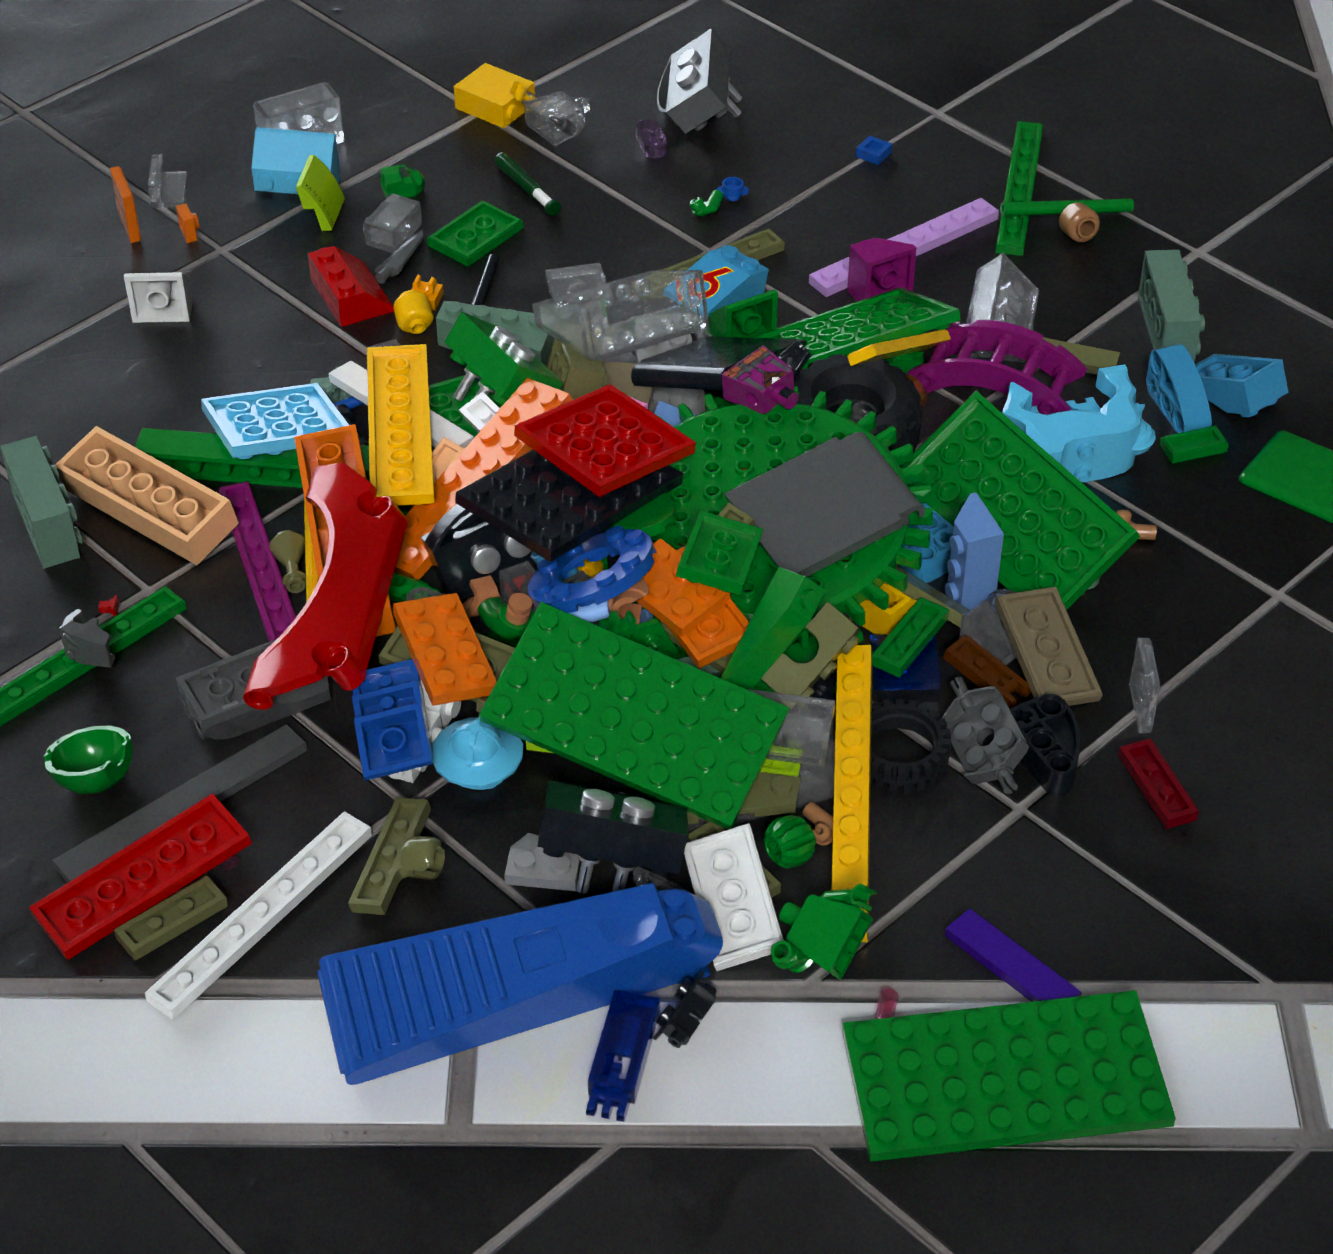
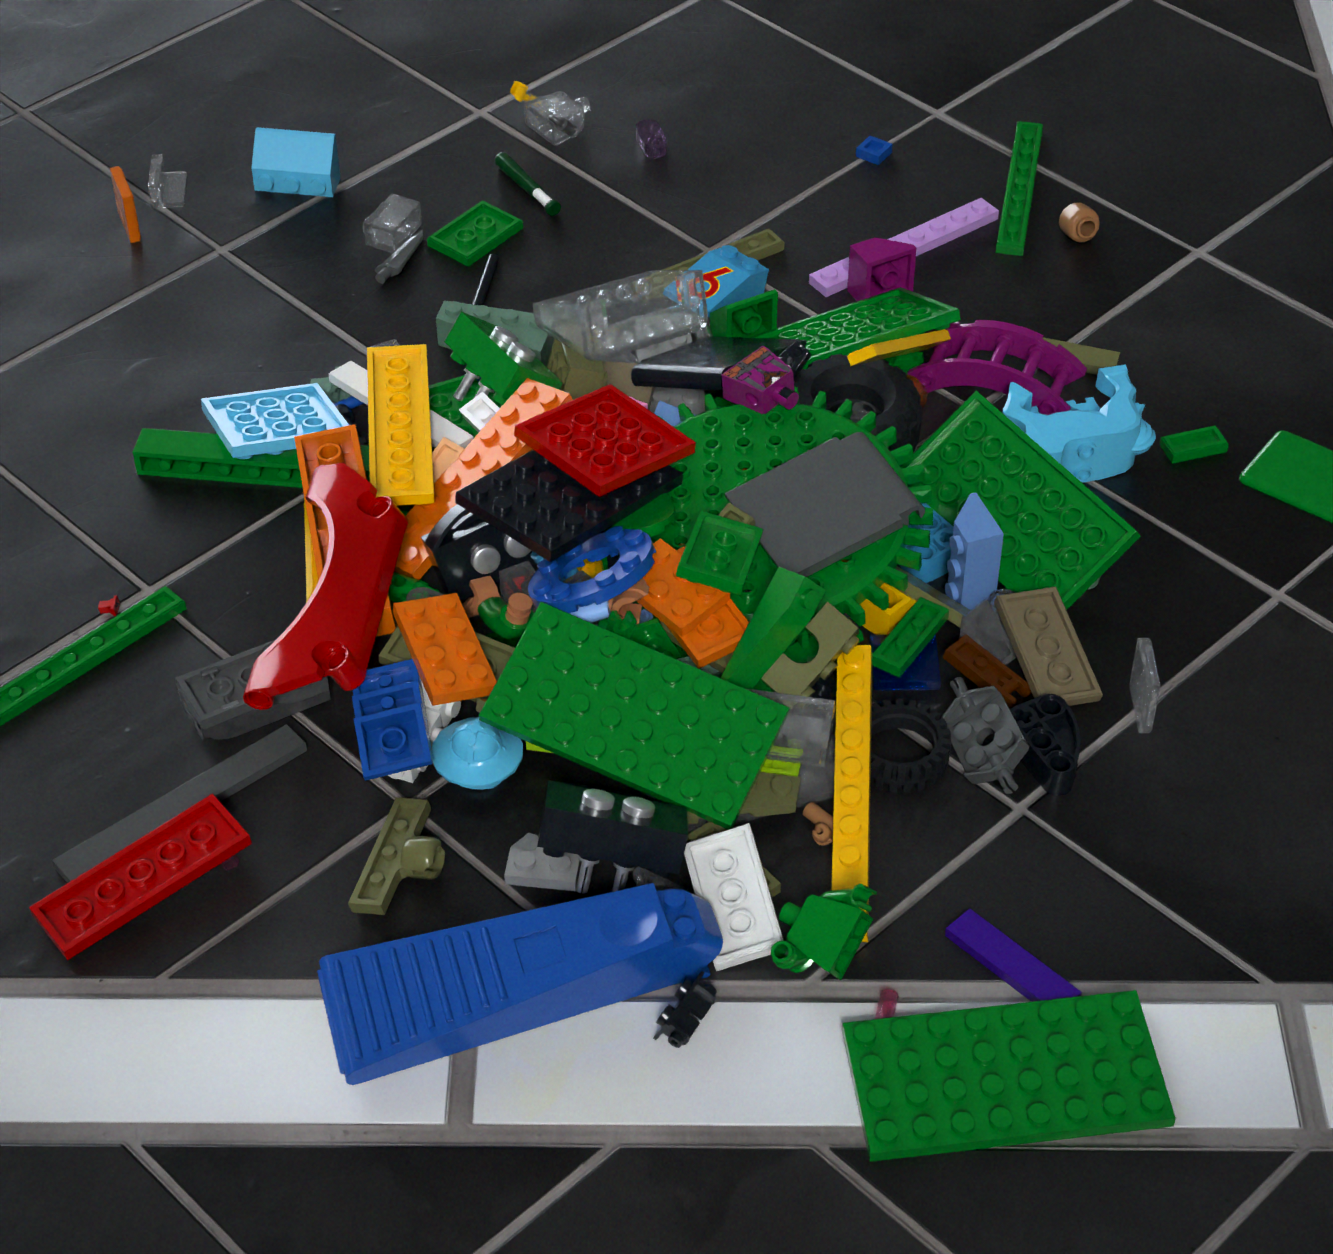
(42, 501): sand green brick -> none
(85, 641): dark grey hand -> none
(90, 759): green cylinder -> none
(147, 495): light nougat brick -> none
(159, 297): white slope -> none
(170, 918): olive plate -> none
(187, 223): orange plate -> none
(257, 915): white plate -> none
(259, 562): magenta tile -> none
(288, 550): olive piece -> none
(305, 109): clear brick -> none
(320, 192): lime slope -> none
(347, 286): red slope -> none
(401, 181): green rock -> none
(413, 311): yellow head -> none
(430, 289): light orange tile -> none
(488, 95): yellow brick -> none
(573, 278): clear tile -> none
(626, 1034): clear blue hinge -> none
(698, 84): dark grey piece -> none
(702, 208): green arm -> none
(733, 188): blue plate -> none
(789, 841): green piece -> none
(1003, 295): clear slope -> none
(1057, 207): green piece -> none
(1146, 531): medium nougat arm -> none
(1158, 783): dark red plate -> none
(1169, 302): sand green brick -> none
(1178, 388): dark azure beam -> none
(1242, 382): dark azure slope -> none

